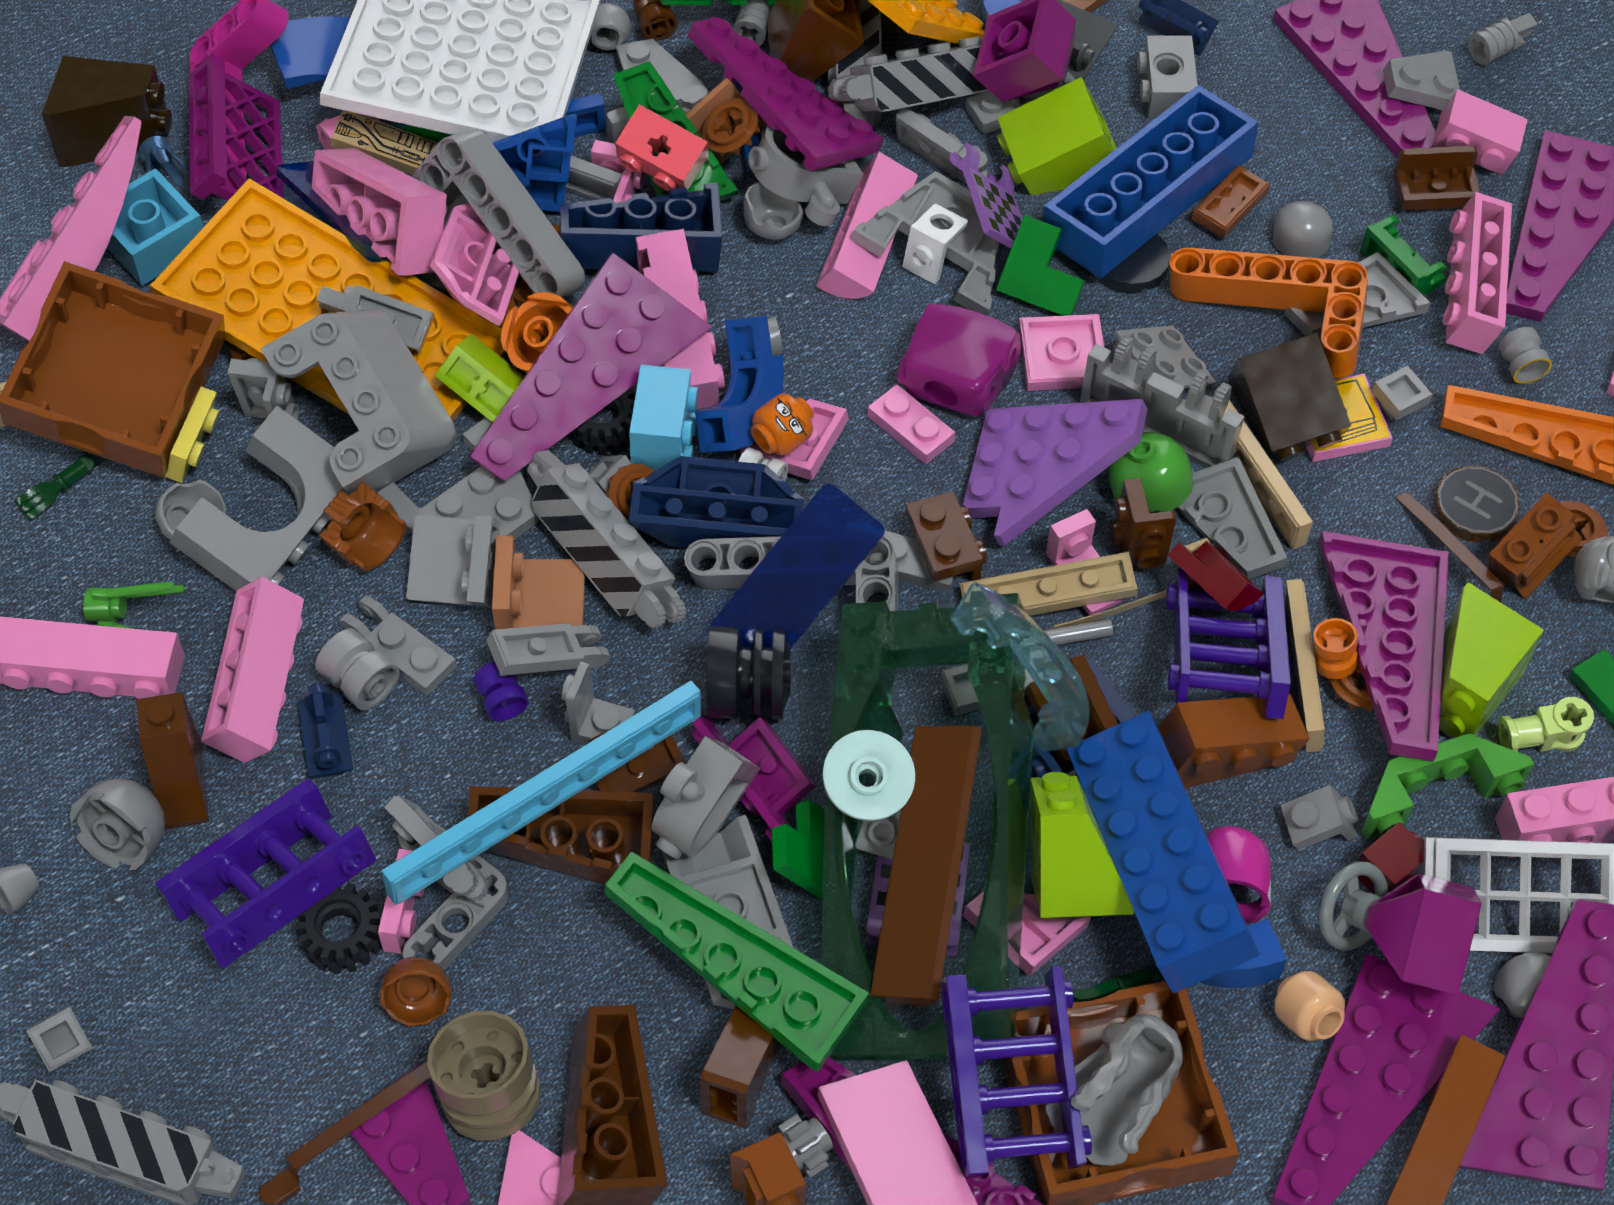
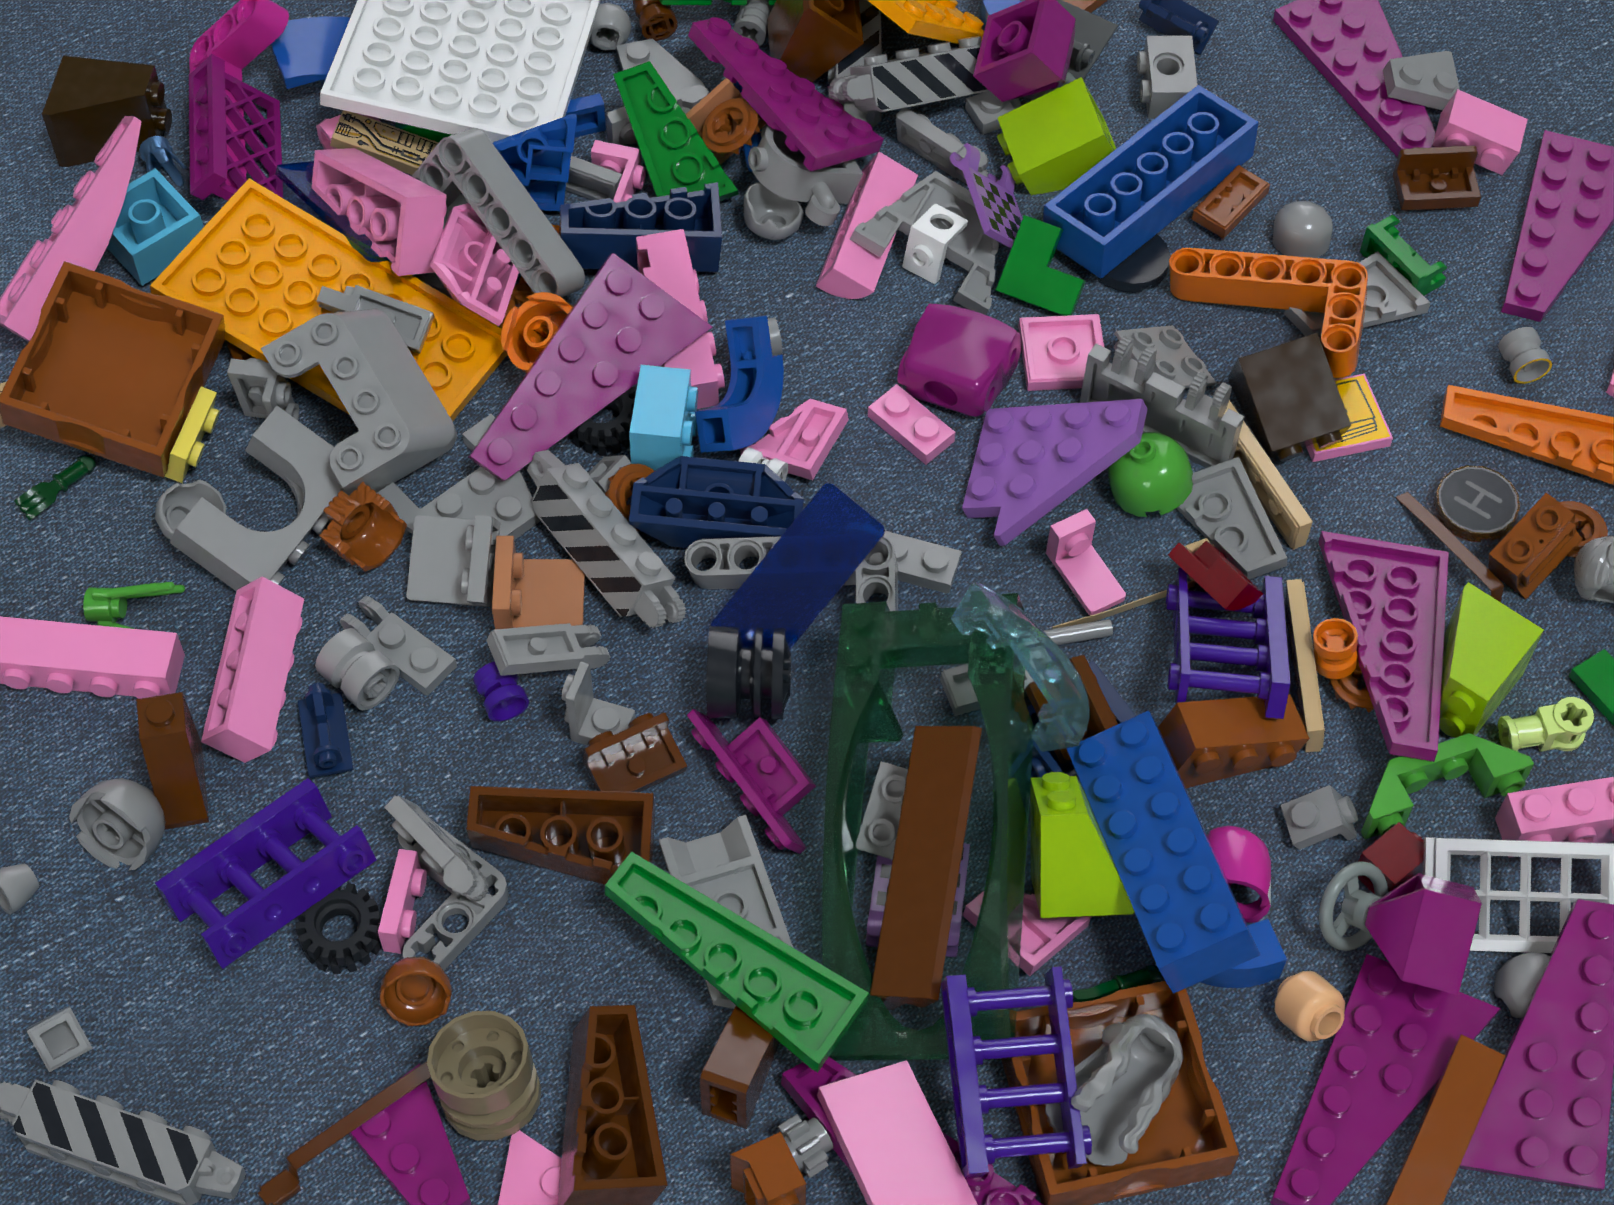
(479, 376): lime hinge -> none
(541, 793): medium azure tile -> none
(652, 133): coral brick -> none
(700, 797): light grey piece -> none
(782, 424): orange head -> none
(800, 852): green tile -> none
(872, 754): light aqua dish -> none
(946, 537): reddish brown bracket -> none
(1067, 584): tan tile -> none
(1139, 532): reddish brown bracket -> none
(1401, 393): light grey tile -> none
(1478, 273): bright pink brick -> none
(1500, 38): light grey hinge -> none

